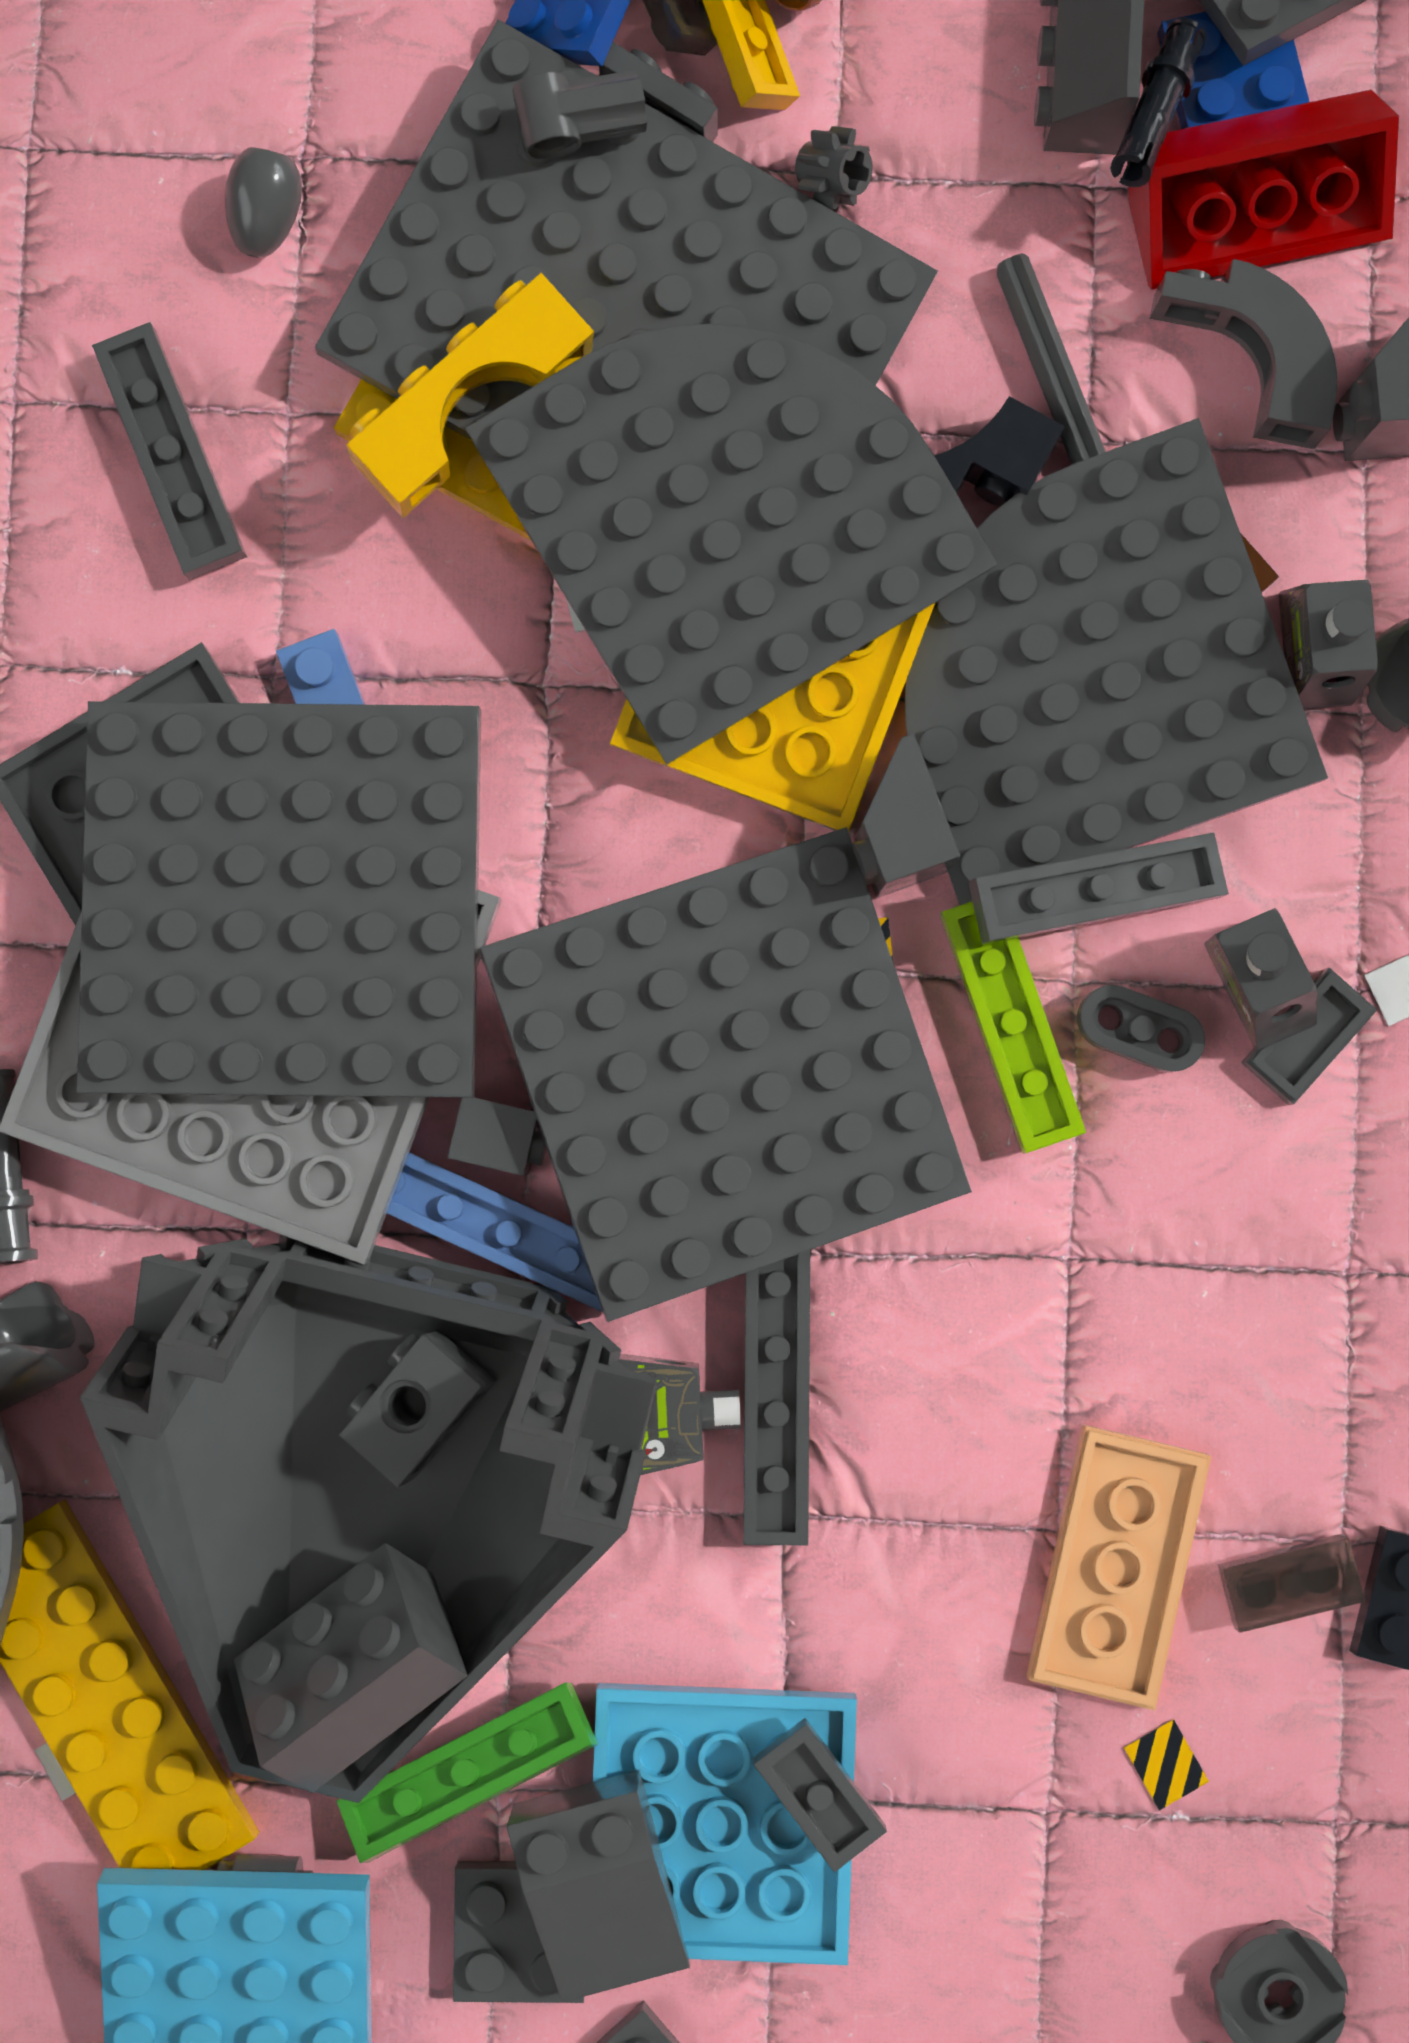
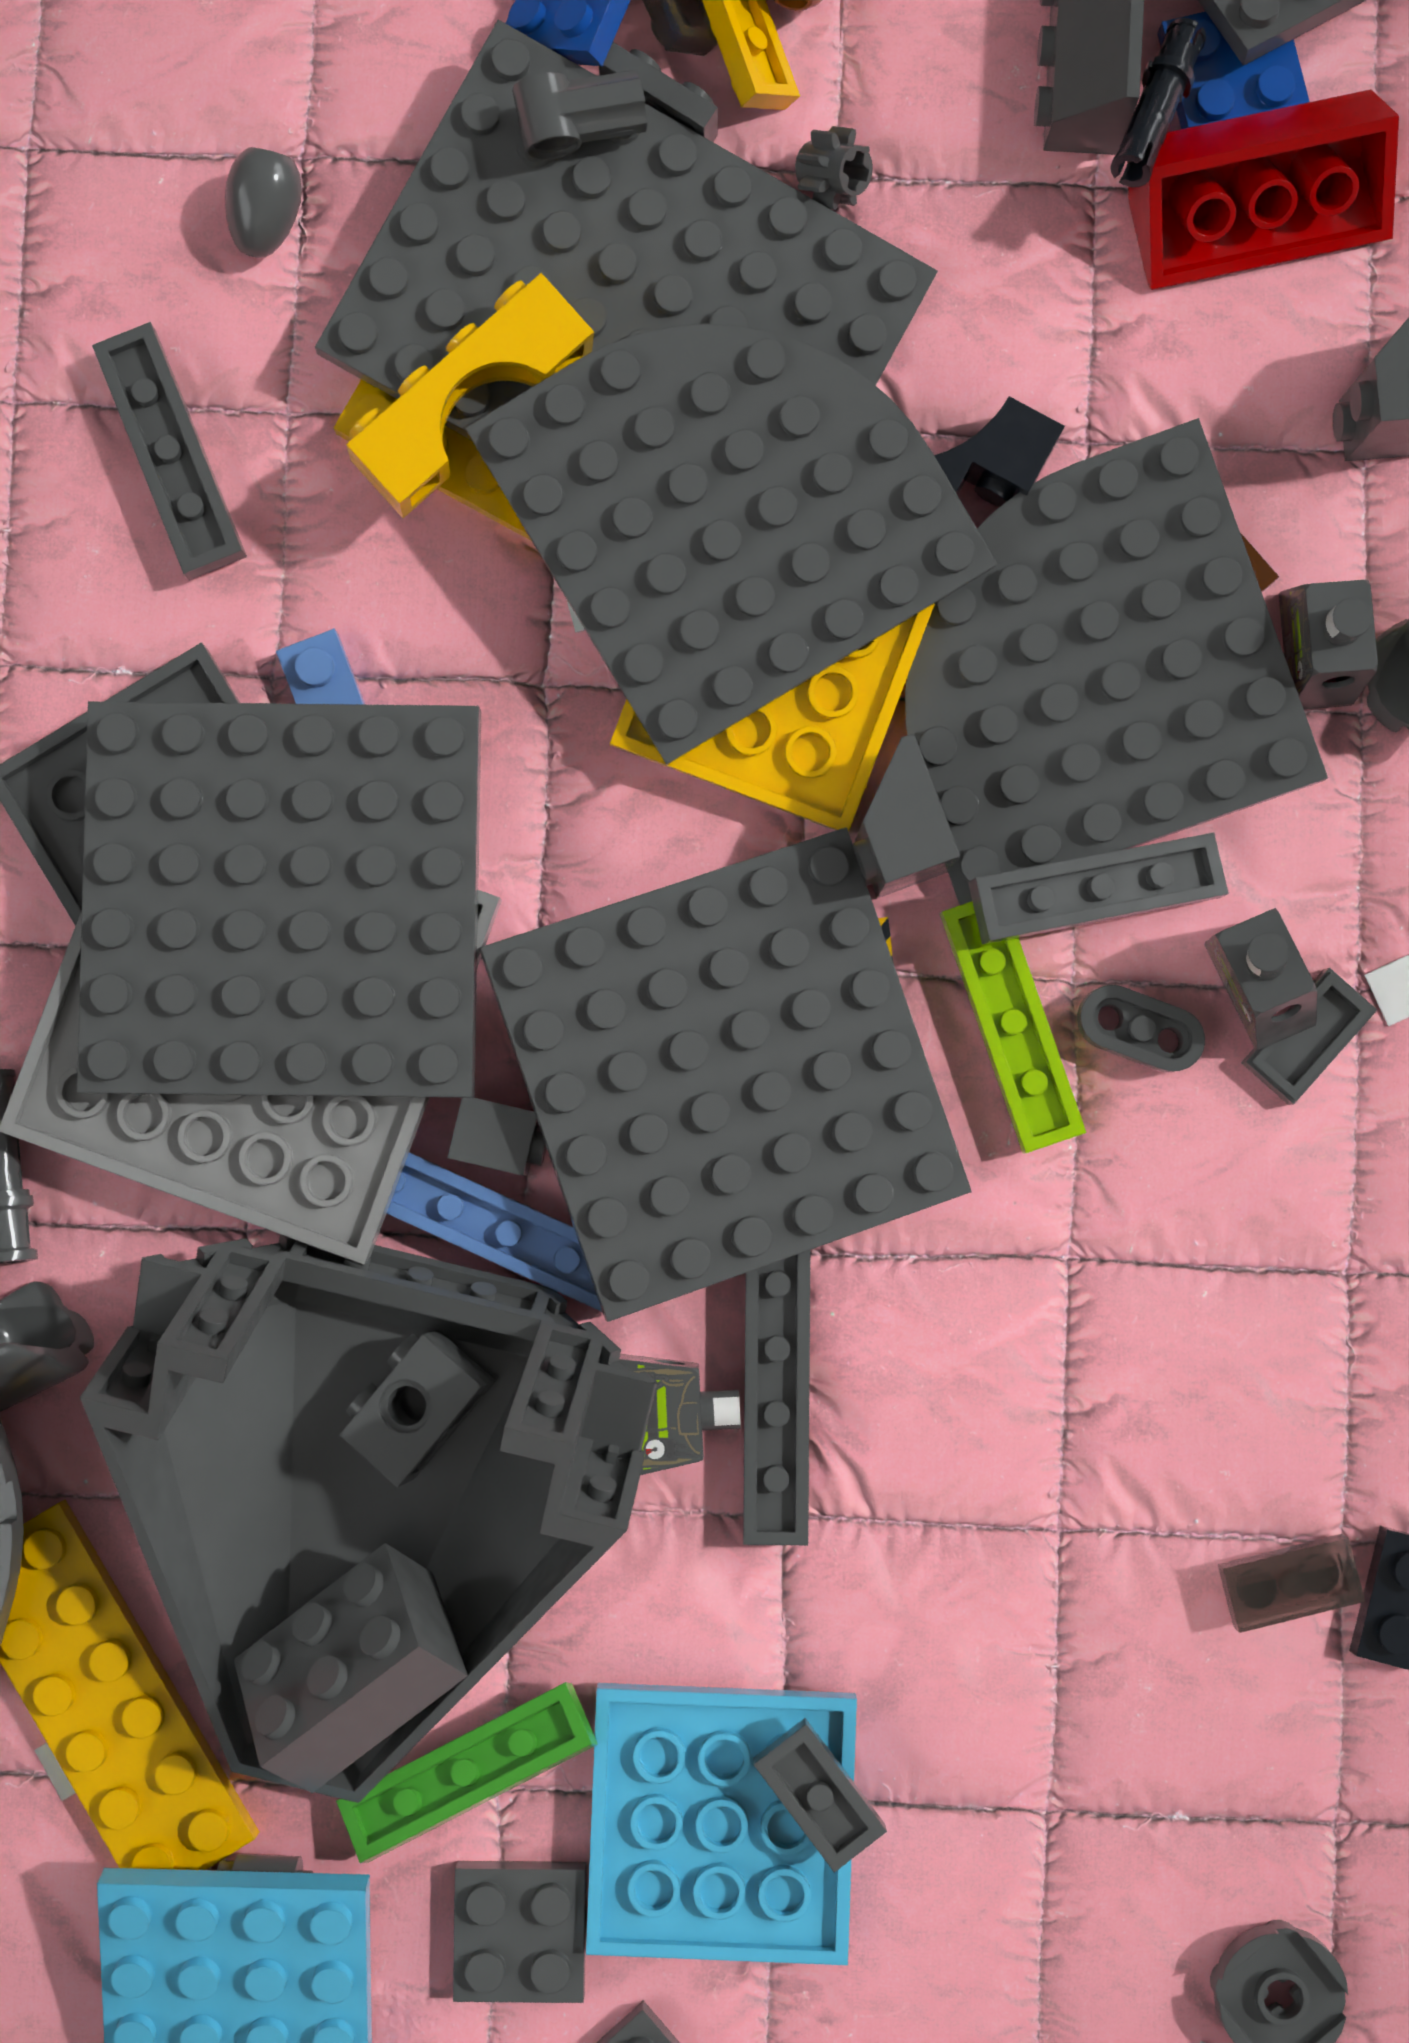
(597, 1885): dark grey slope -> none
(1049, 358): dark grey axle -> none
(1118, 1567): light nougat tile -> none
(1166, 1764): sticker -> none
(1277, 333): dark grey arch -> none

